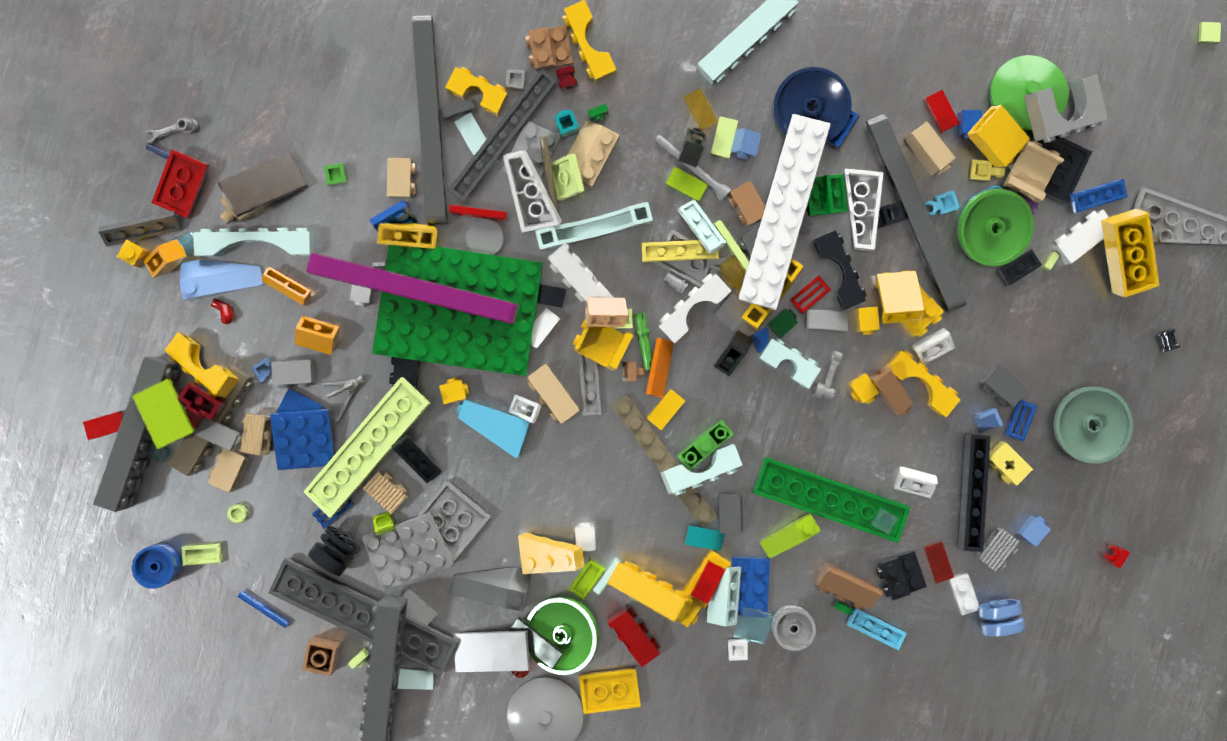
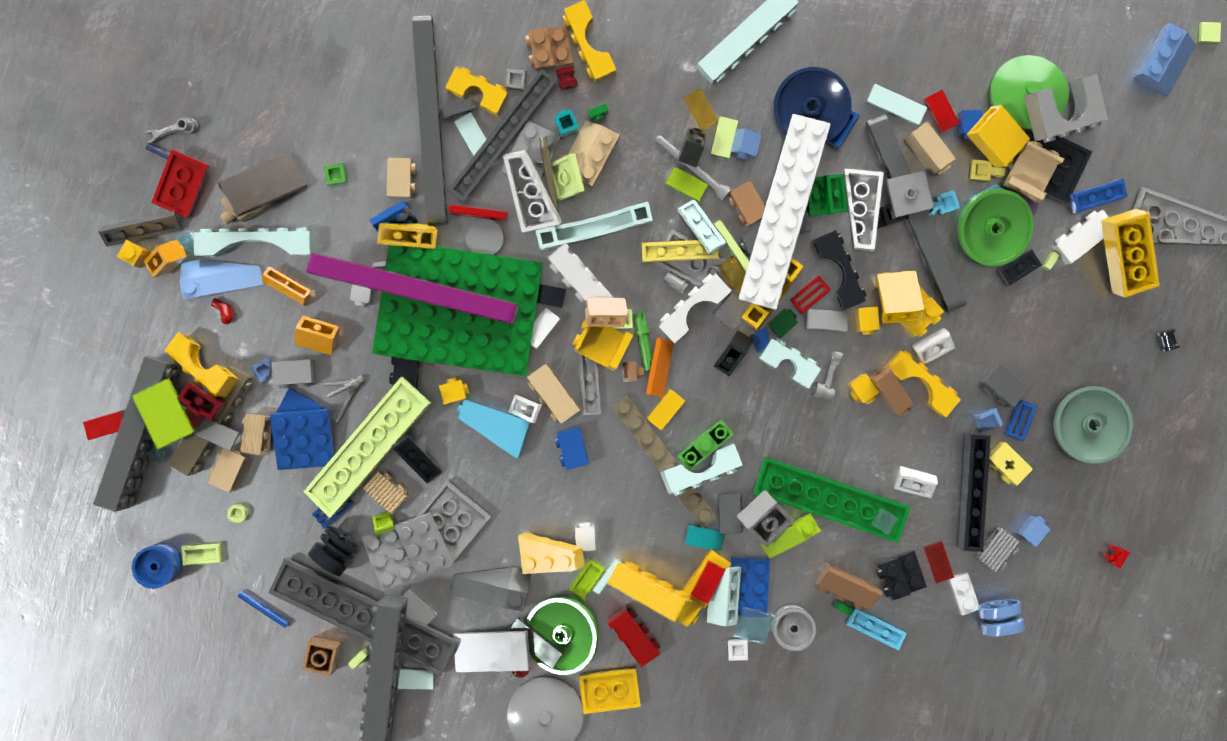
(572, 448): none -> blue brick
(765, 518): none -> light grey brick
(896, 104): none -> light aqua tile
(909, 194): none -> light grey plate
(1166, 59): none -> medium blue slope

